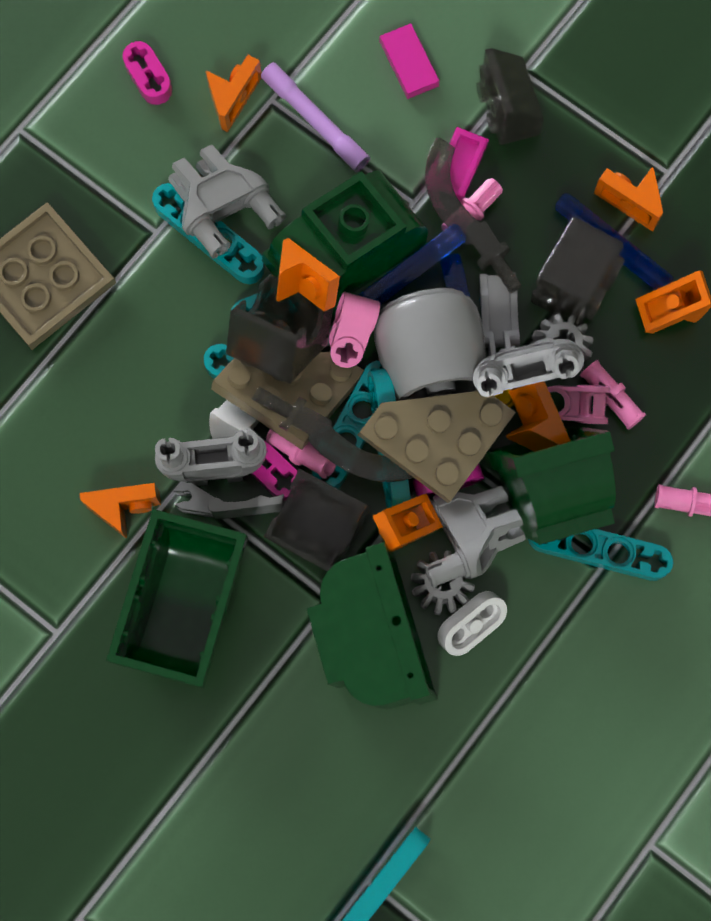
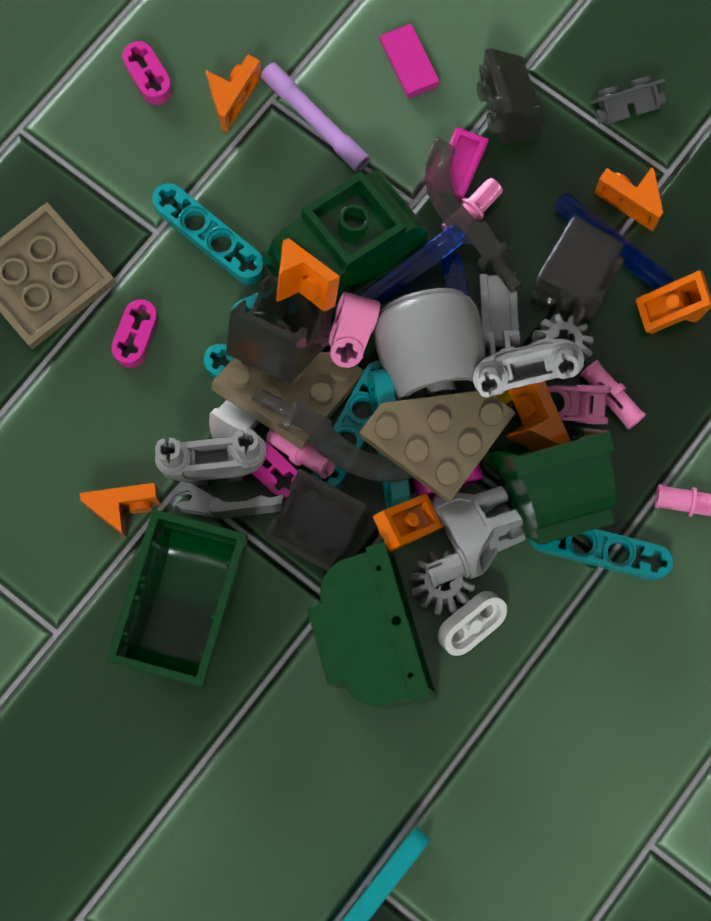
(142, 336): none -> dark pink beam
(219, 194): light grey connector -> none
(614, 102): none -> dark grey hinge

